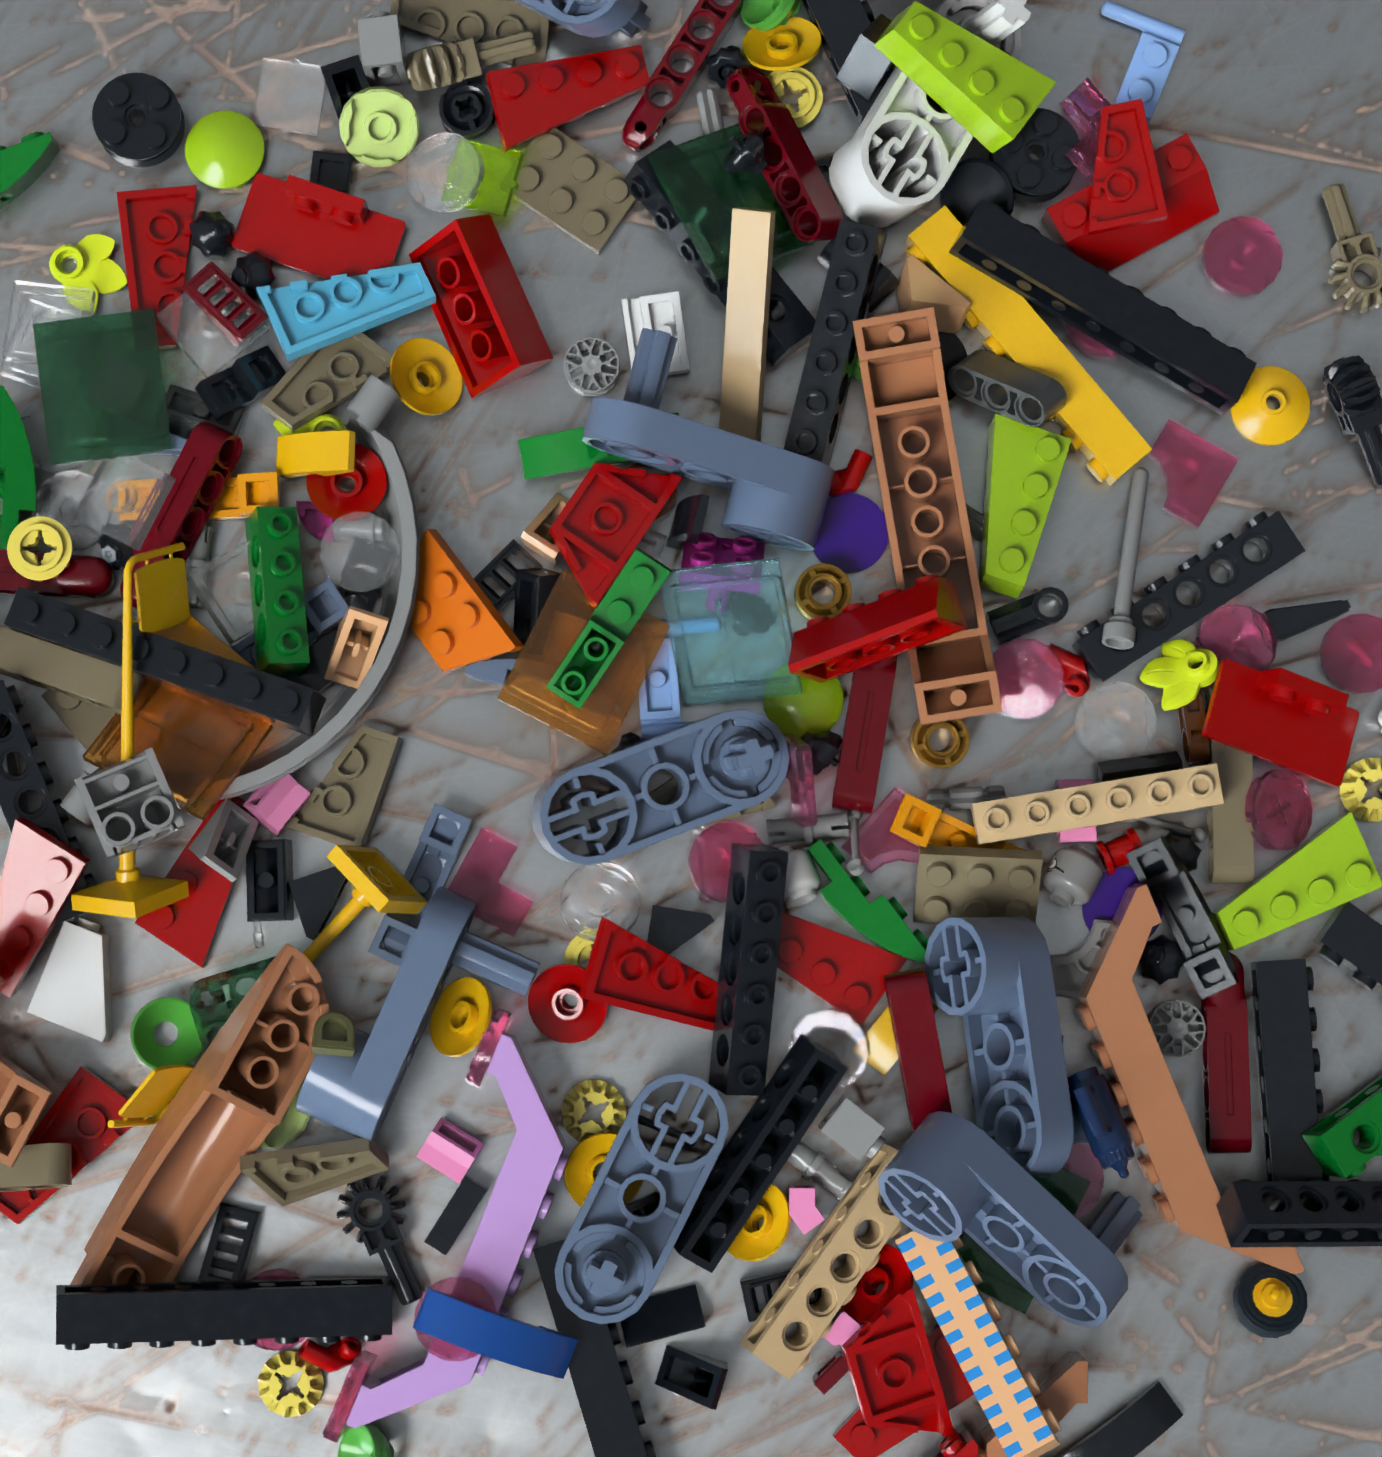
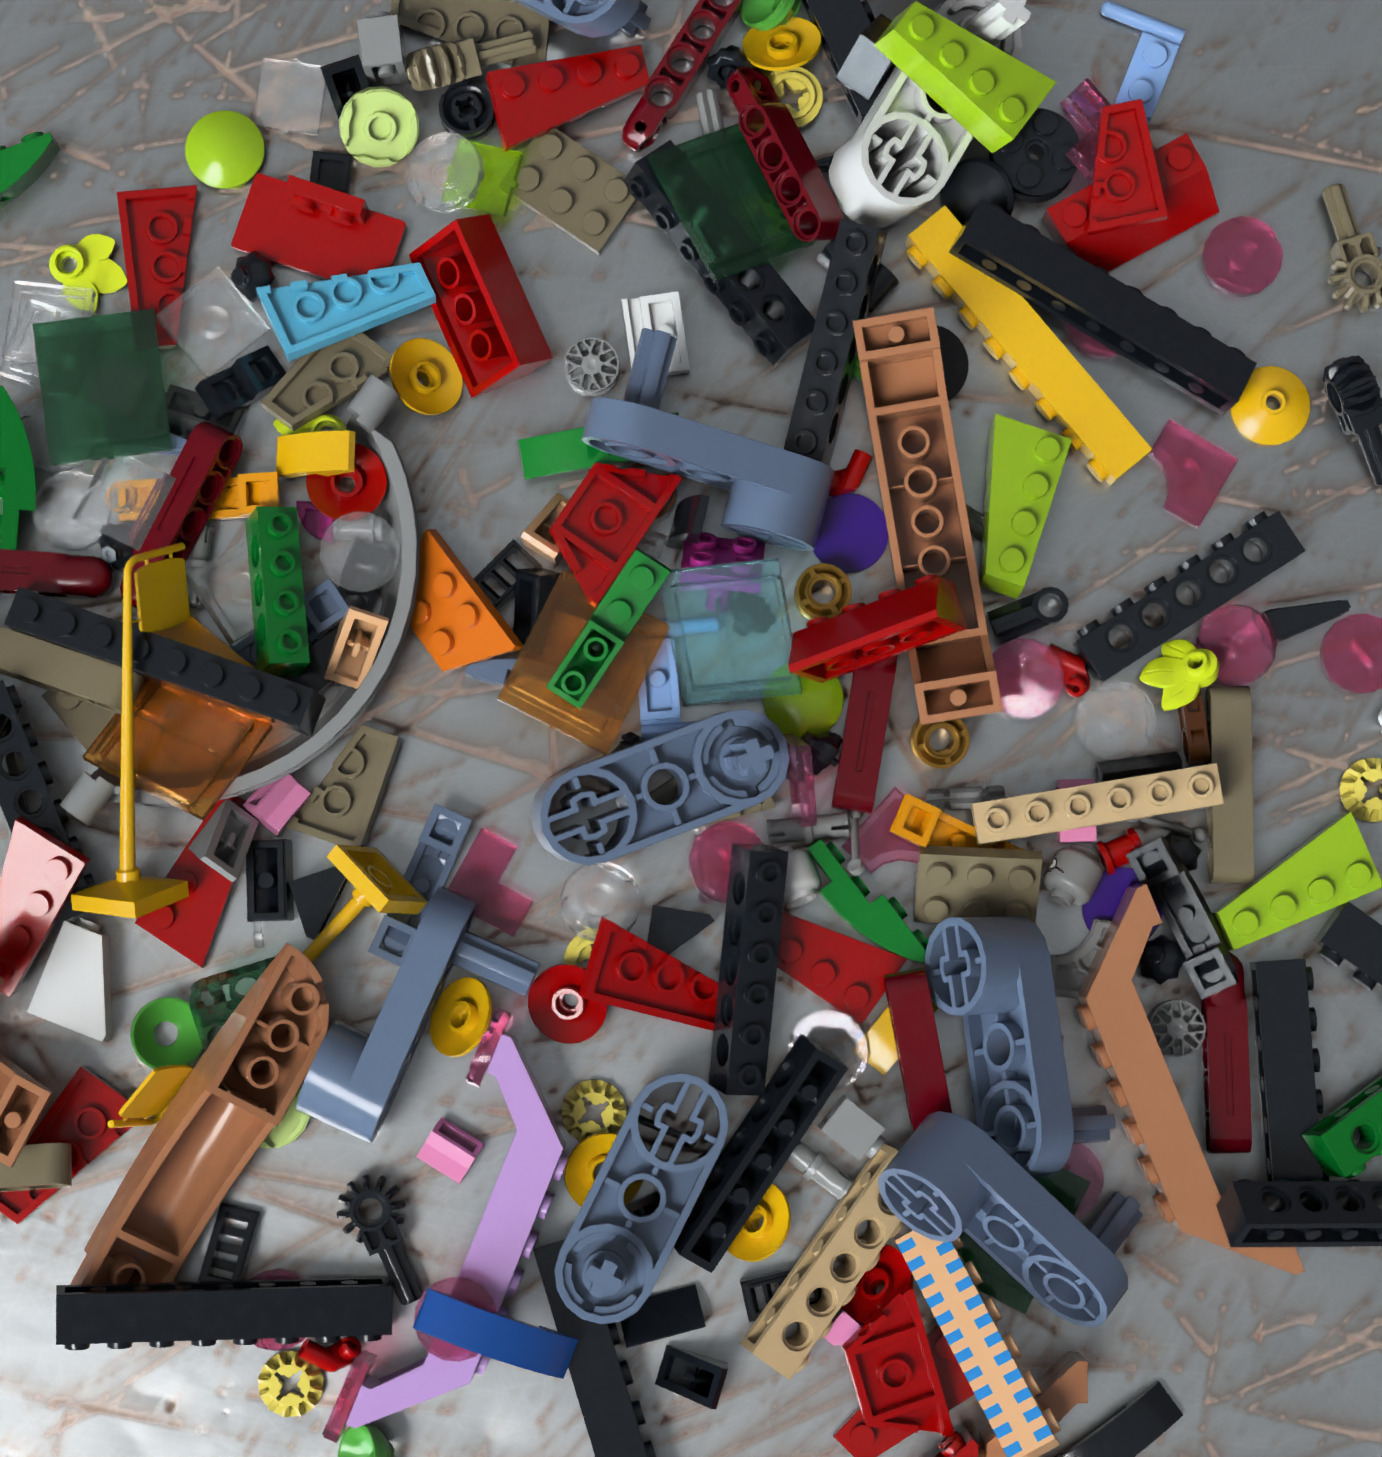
(27, 536): light yellow gear -> none
(133, 98): black wheel -> none
(134, 794): light grey slope -> none
(212, 233): black piece -> none
(236, 335): dark red slope -> none
(313, 1169): dark tan wing -> none
(333, 1035): olive tile -> none
(456, 1215): black piece -> none
(746, 154): black piece -> none
(747, 321): tan tile -> none
(803, 1208): bright pink piece -> none
(831, 1373): dark red tile -> none
(924, 289): light nougat slope -> none
(1007, 388): dark grey beam -> none
(1101, 1120): dark blue piece -> none
(1119, 630): light grey piece -> none
(1269, 1301): black wheel -> none
(1279, 810): clear pink tile -> none
(1282, 720): red bracket -> none

